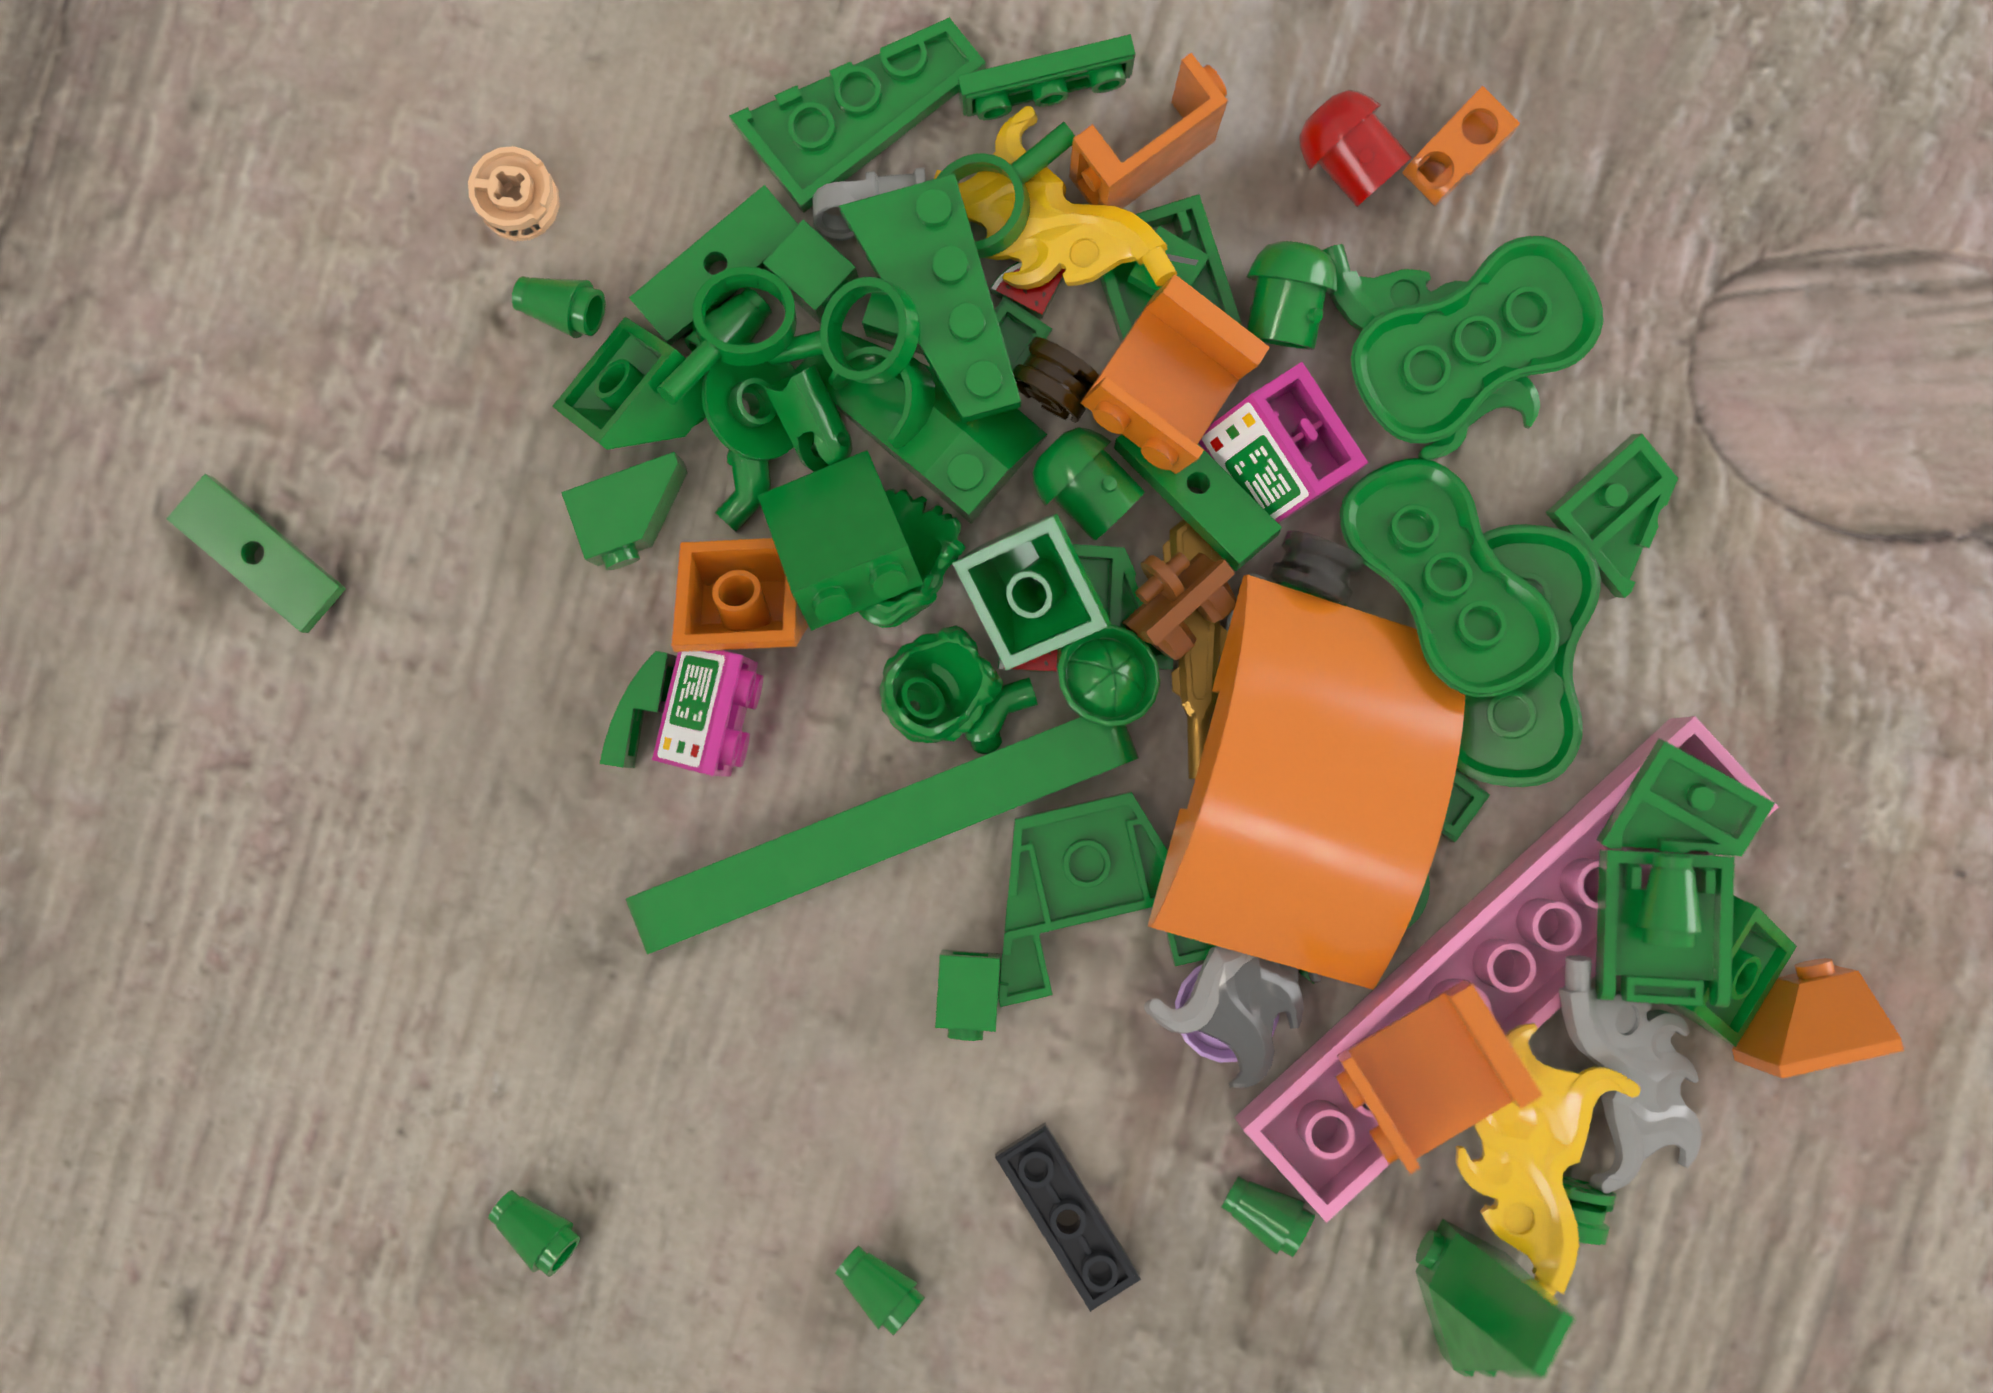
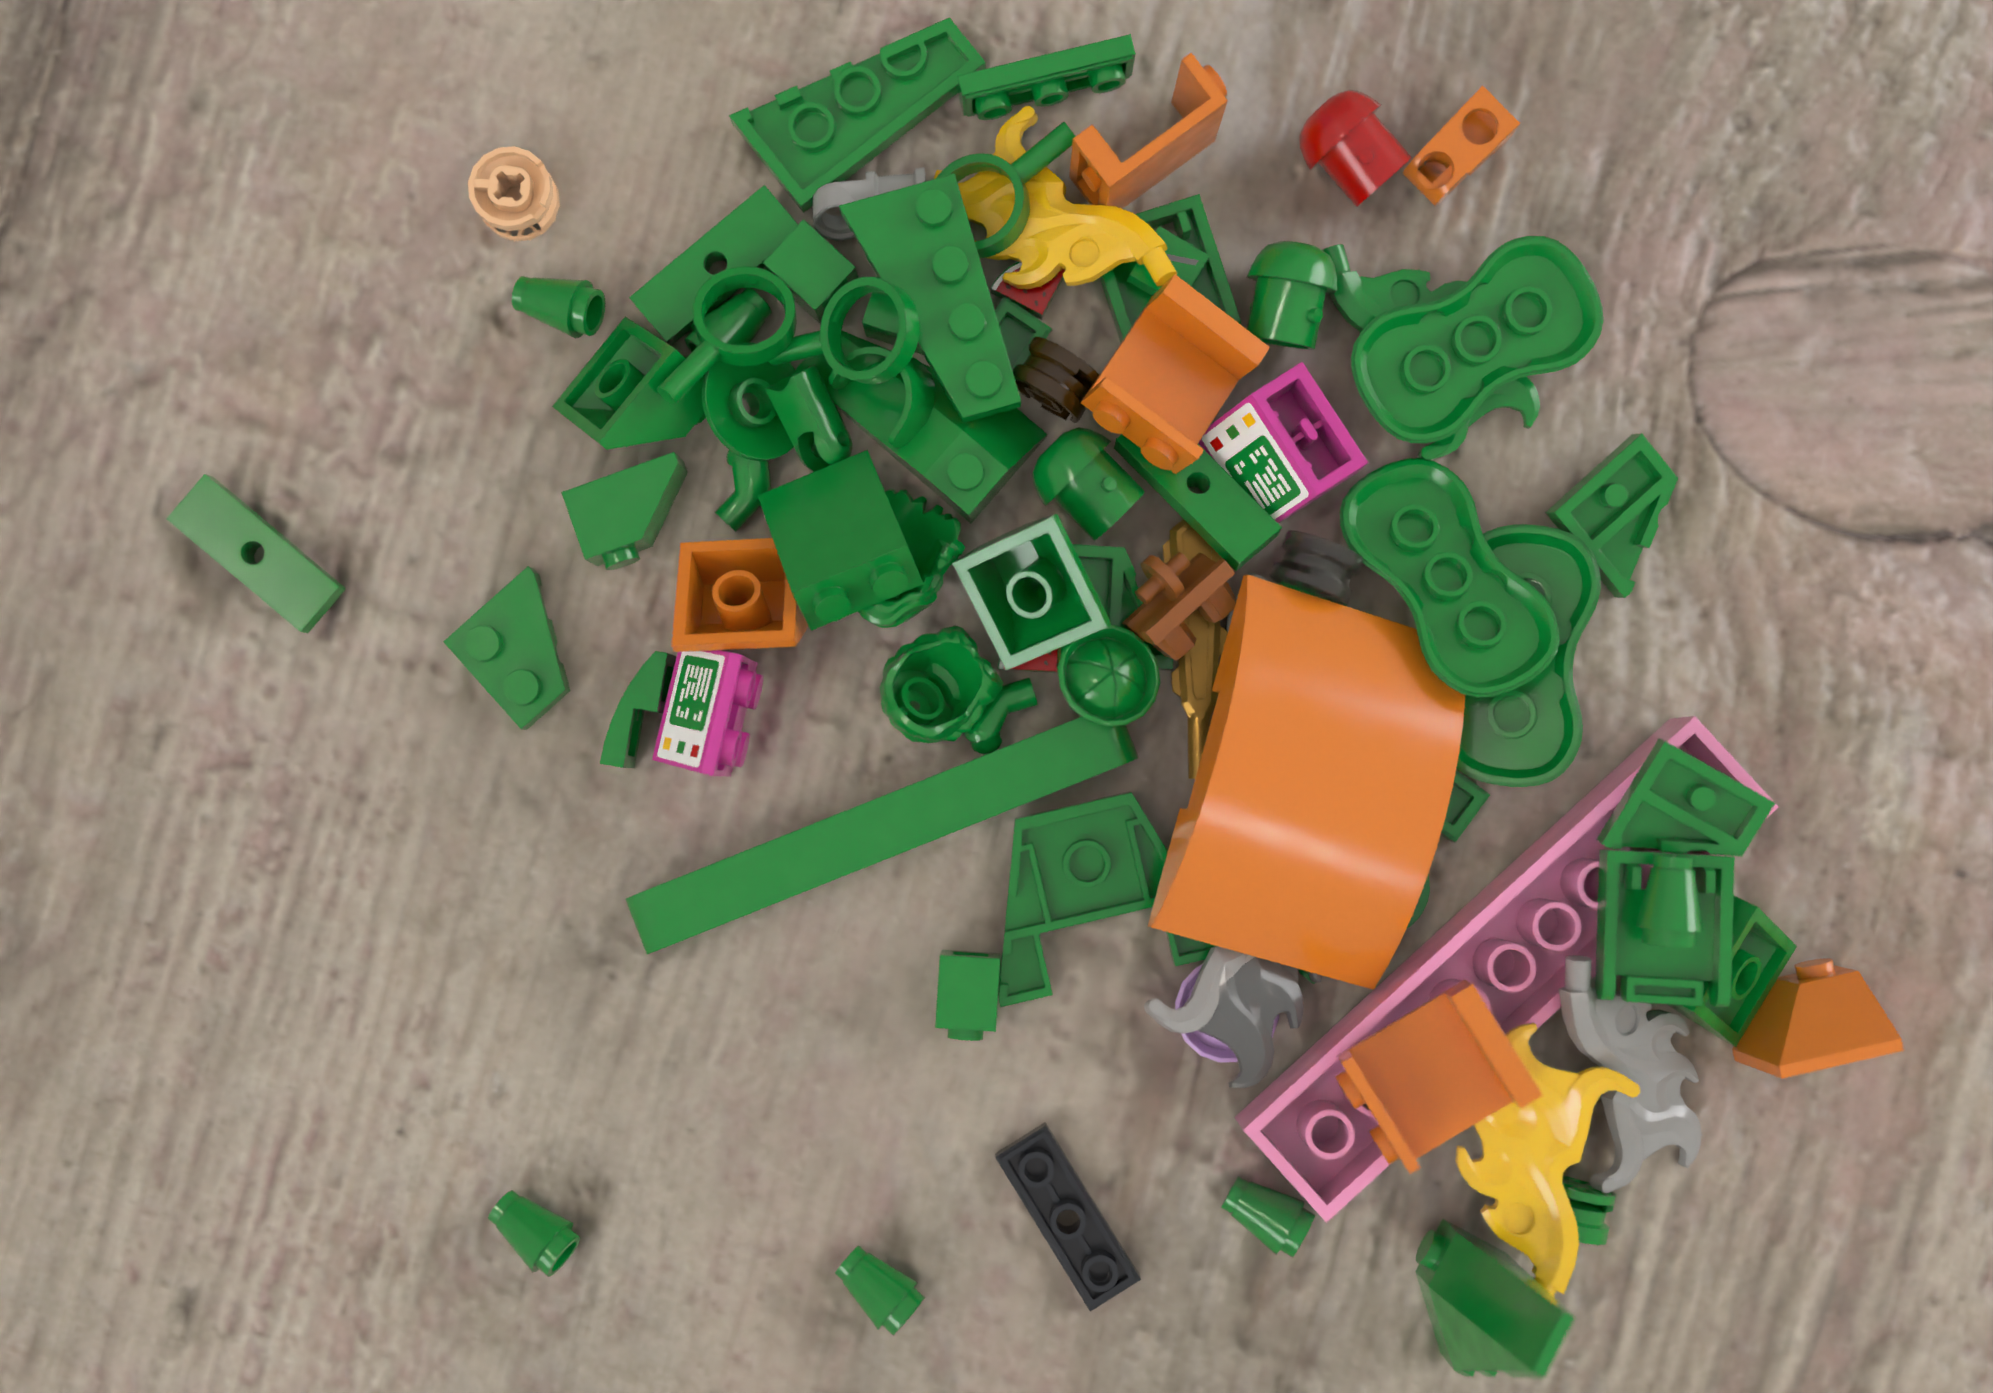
(514, 651): none -> green wing

